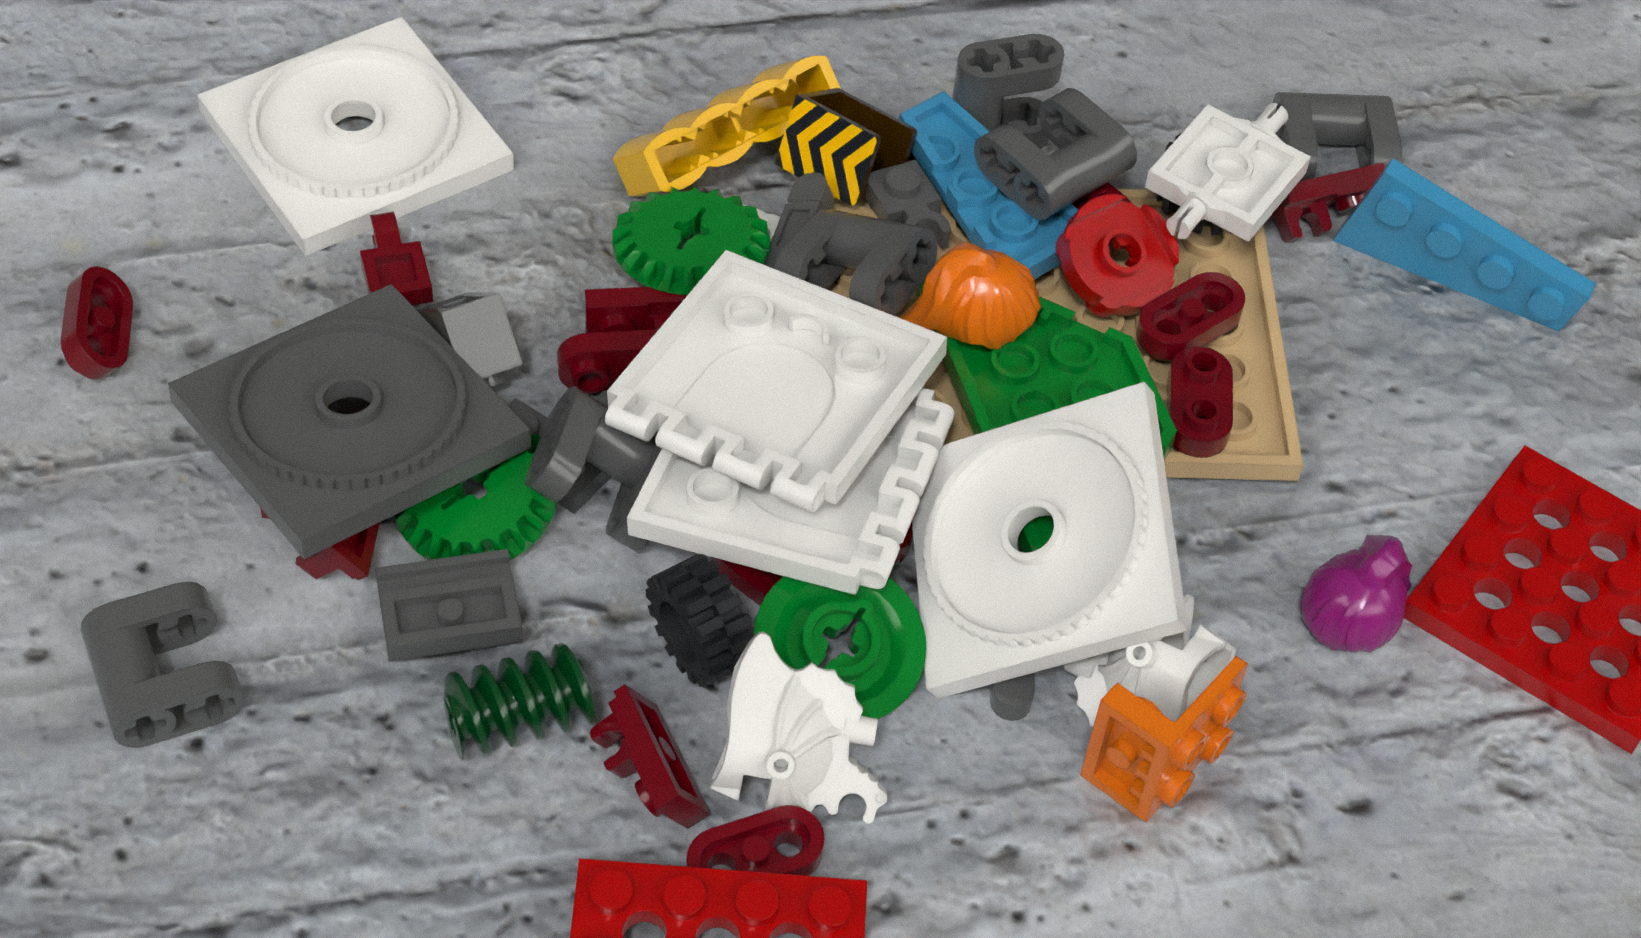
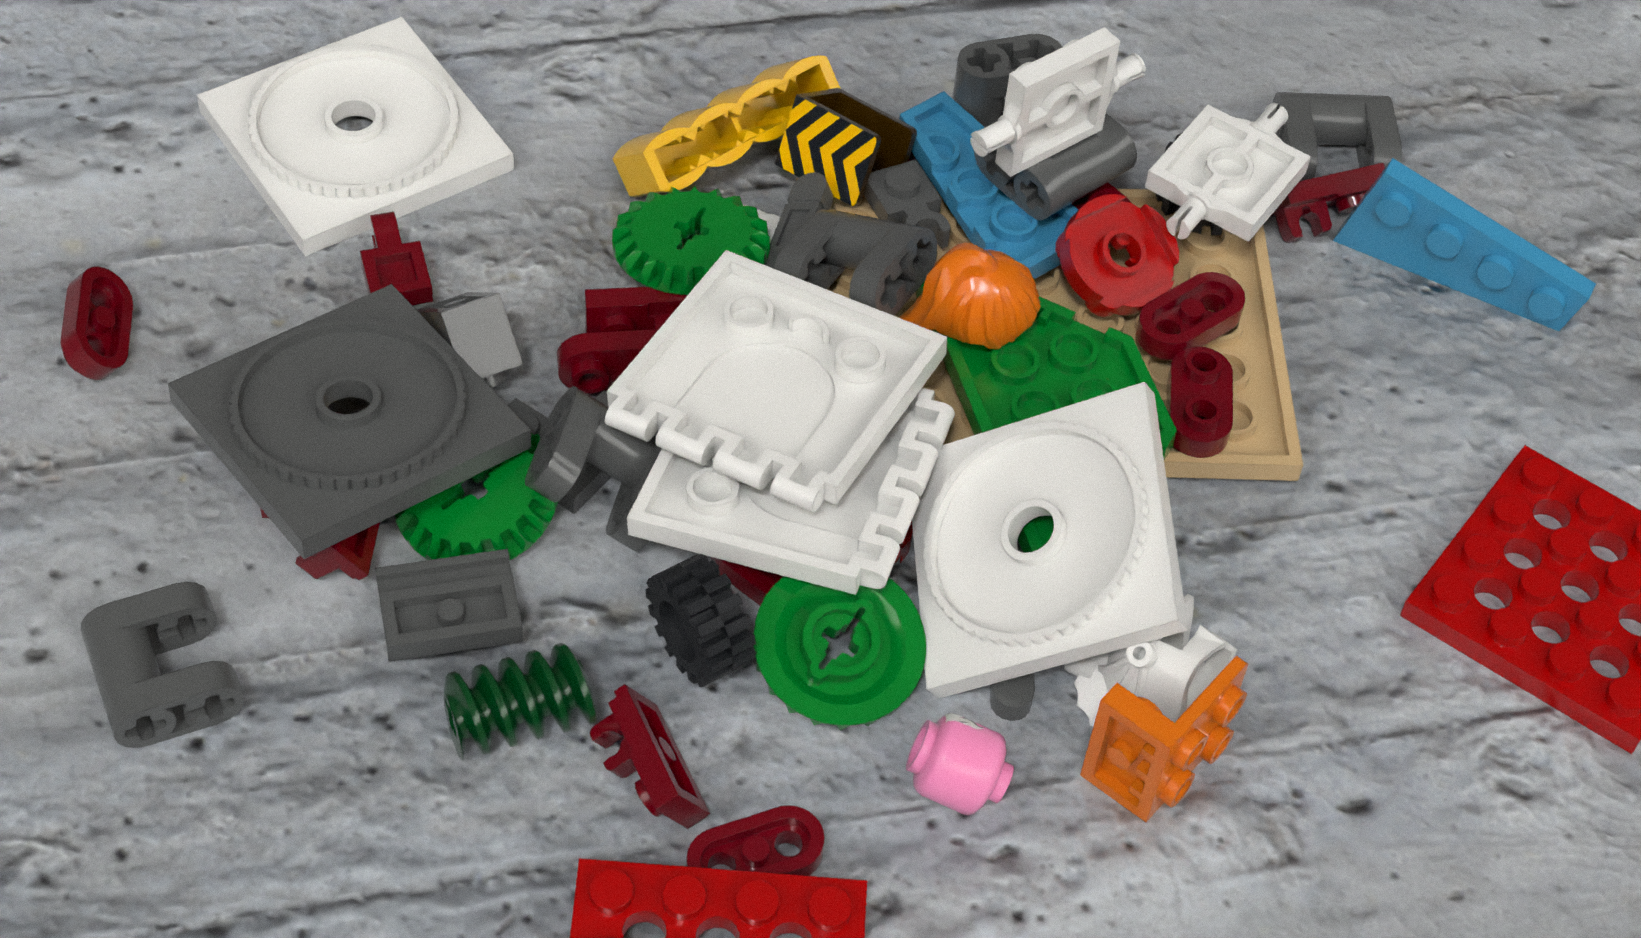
(795, 734): white helmet -> none
(959, 764): none -> bright pink head
(1057, 101): none -> white plate
(1359, 596): magenta hair -> none

